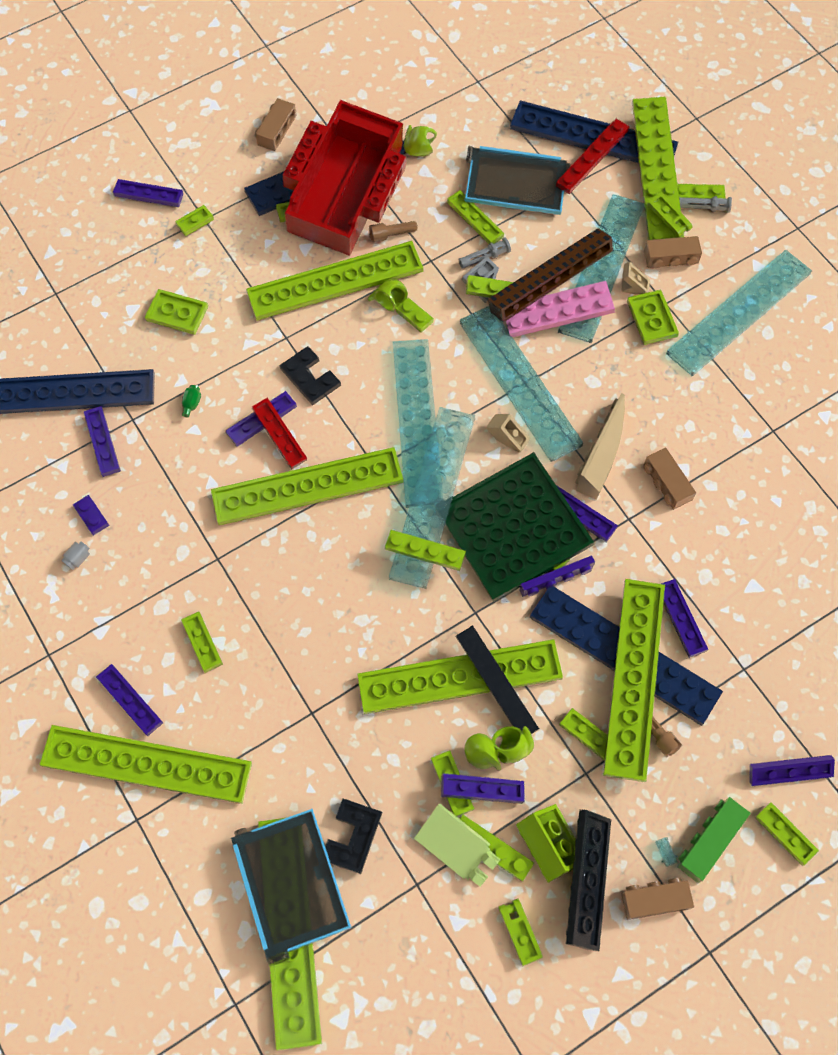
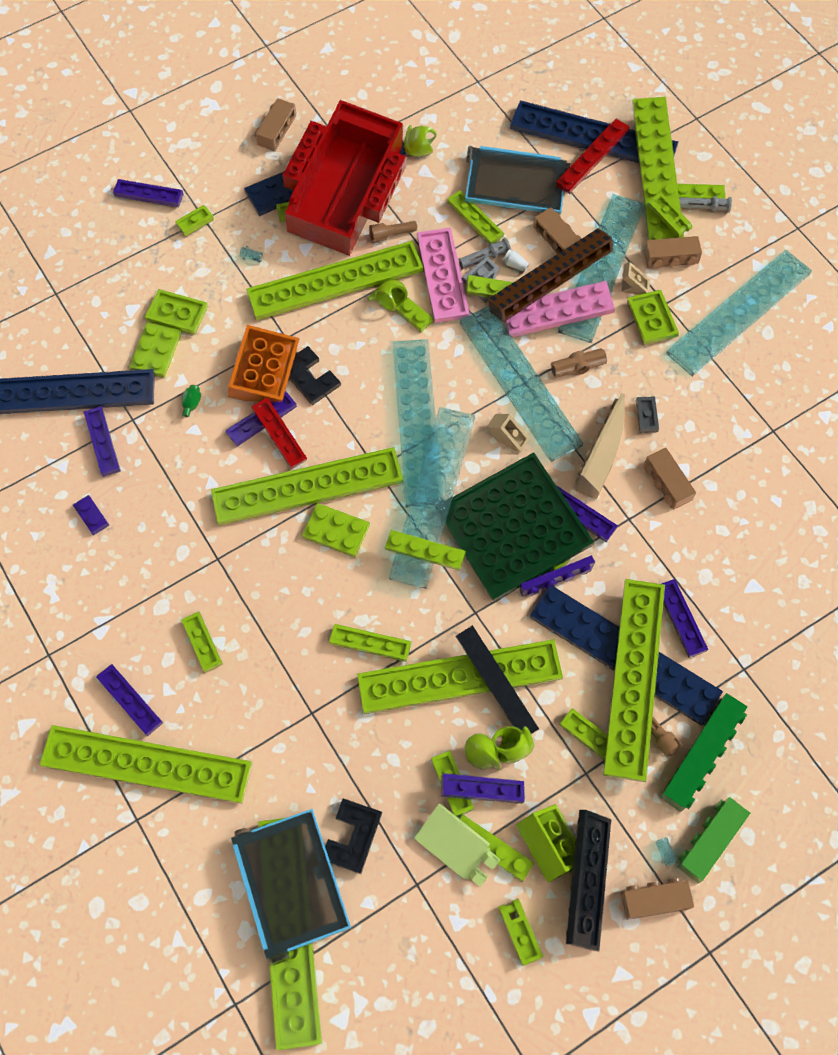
(76, 555): light grey brick -> none
(156, 349): none -> lime plate
(247, 253): none -> clear light blue pin
(262, 365): none -> orange slope
(336, 530): none -> lime plate
(370, 642): none -> lime plate
(442, 275): none -> bright pink plate
(515, 261): none -> white cone
(555, 230): none -> medium nougat brick
(578, 362): none -> medium nougat piece
(647, 414): none -> dark grey plate
(703, 753): none -> green brick
(786, 834): lime plate -> none
(791, 770): dark purple plate -> none

